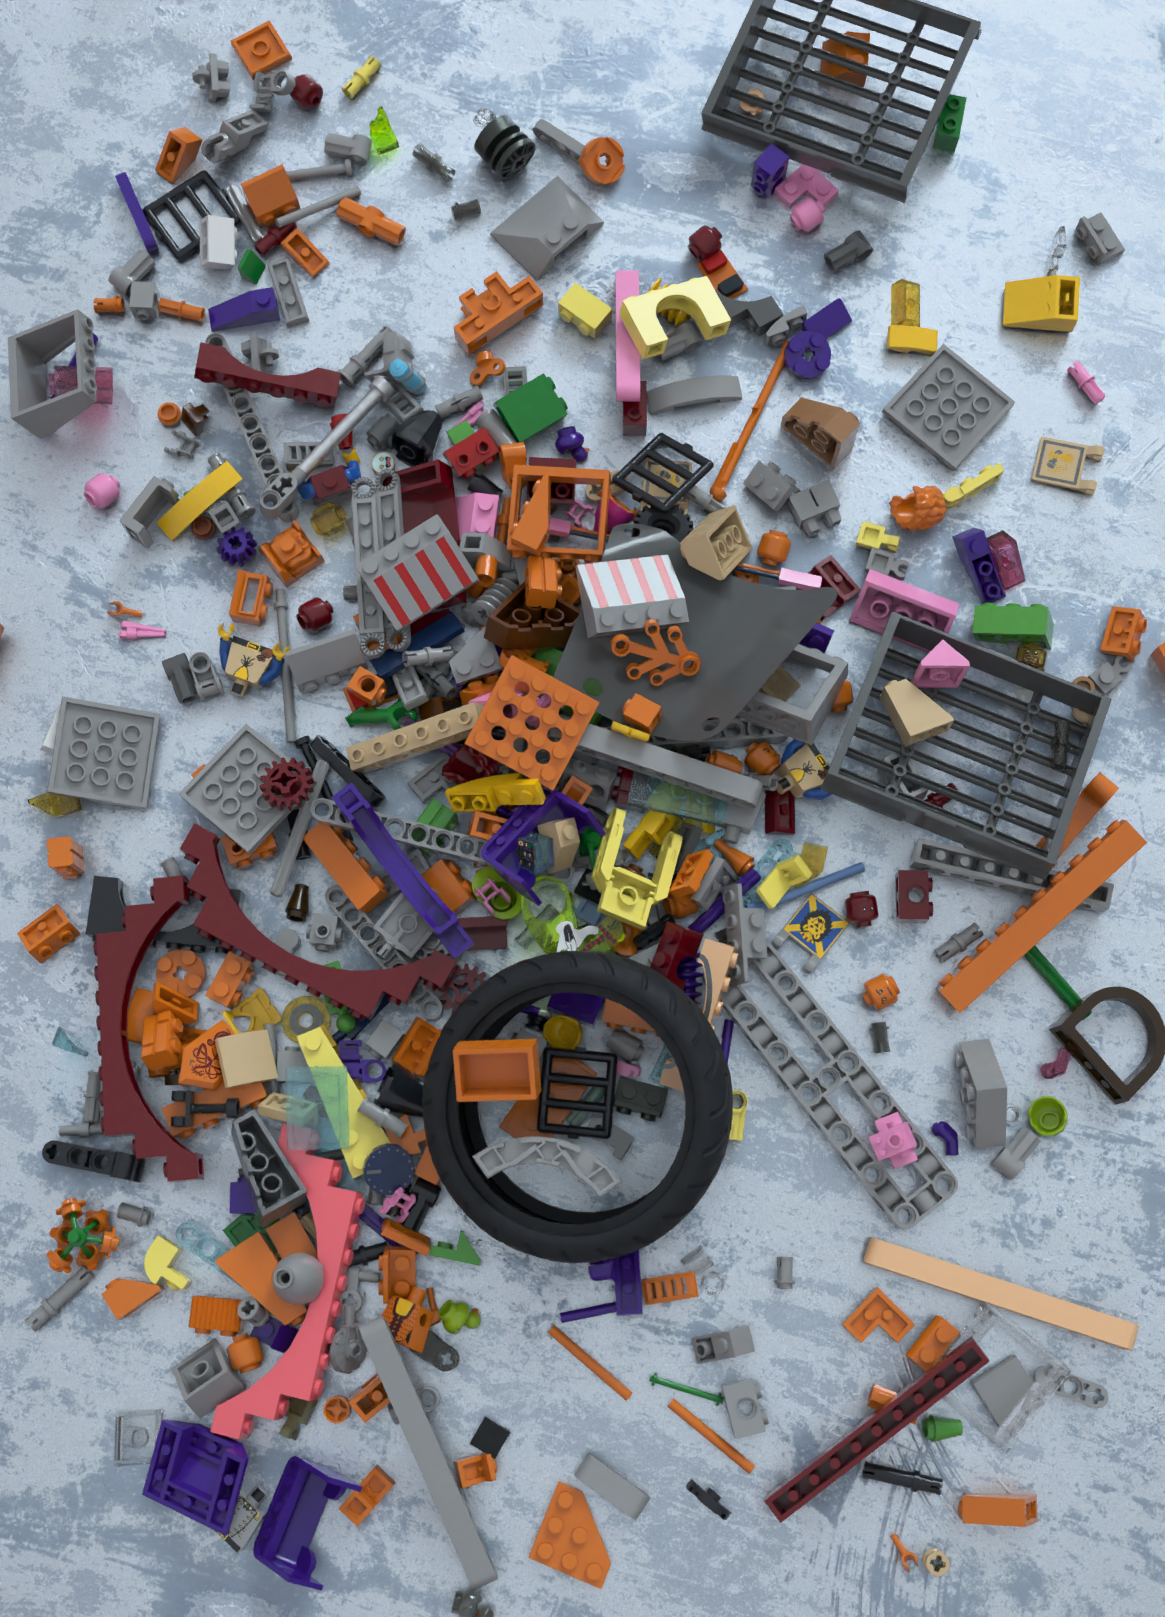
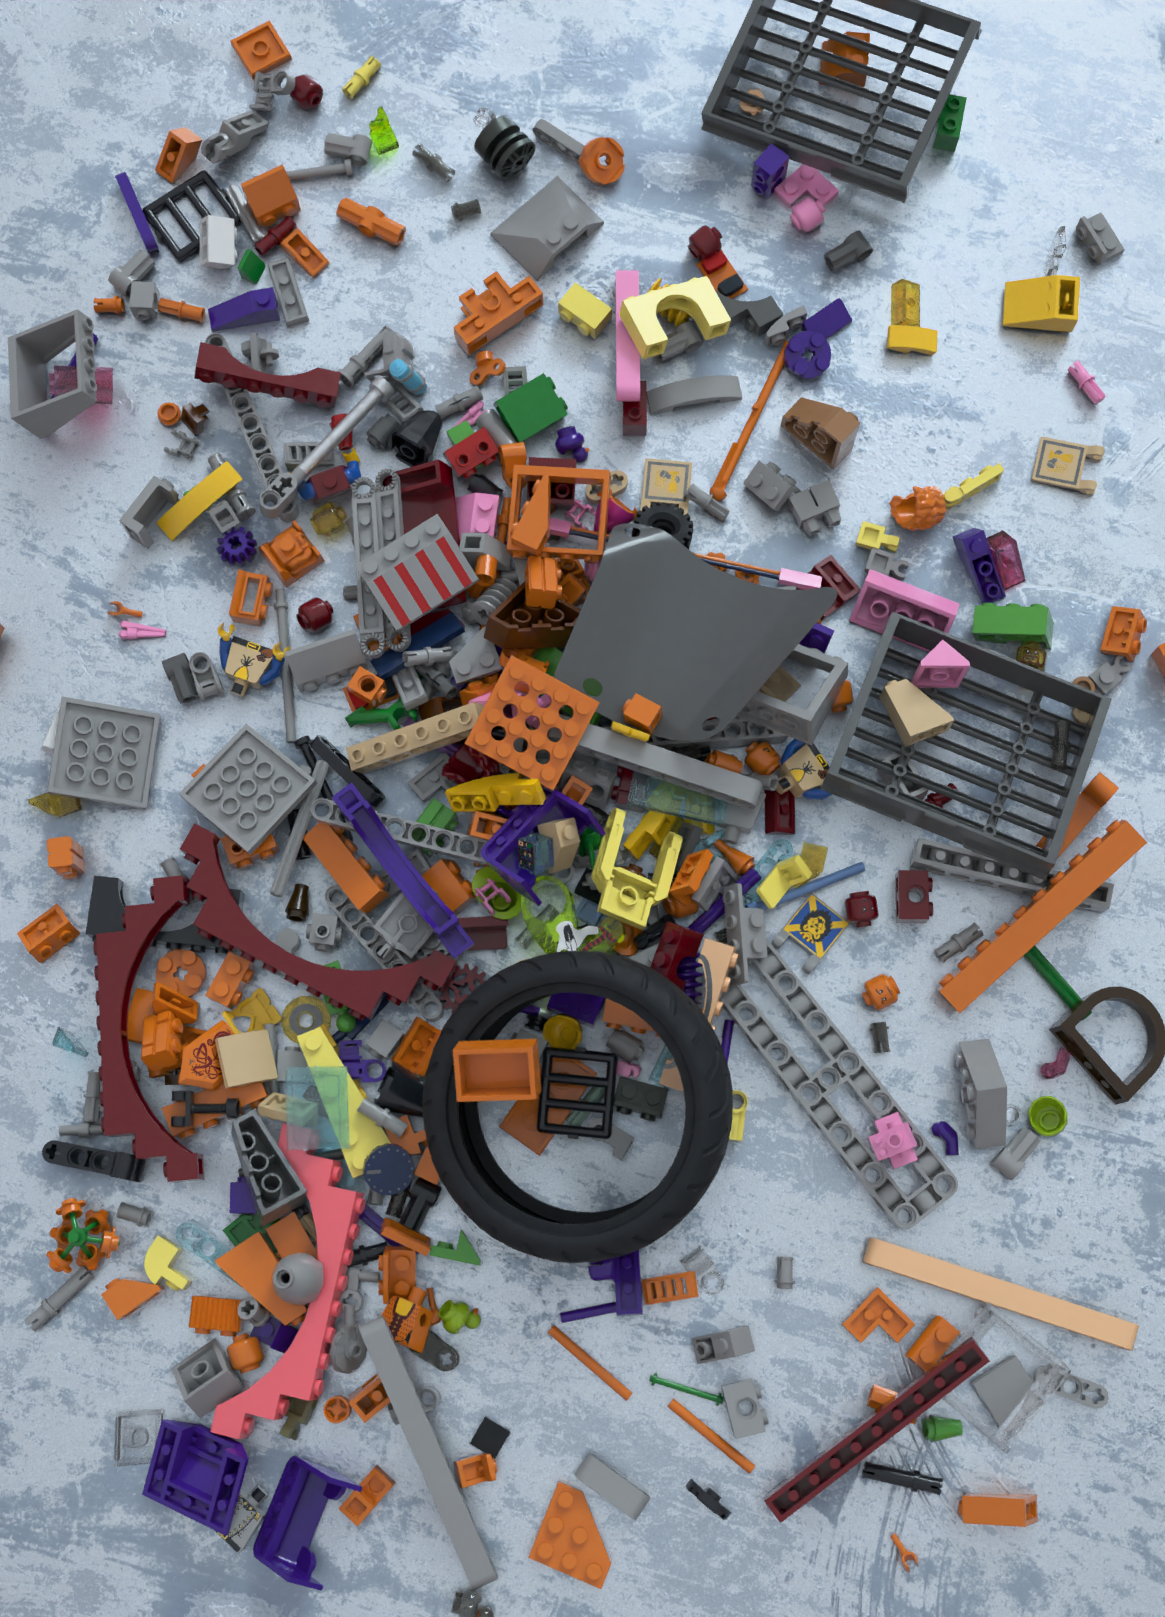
(101, 490): bright pink head -> none
(203, 528): copper plate -> none
(214, 69): light grey hips -> none
(289, 785): dark red gear -> none
(317, 207): light grey bar -> none
(382, 461): tile -> none
(391, 1202): bright pink piece -> none
(548, 1152): light grey tile -> none
(627, 593): light grey slope -> none
(658, 656): orange plant -> none
(676, 493): black bar -> none
(717, 543): tan slope -> none
(774, 547): orange head -> none
(939, 1569): tan bush -> none
(948, 407): light grey plate -> none

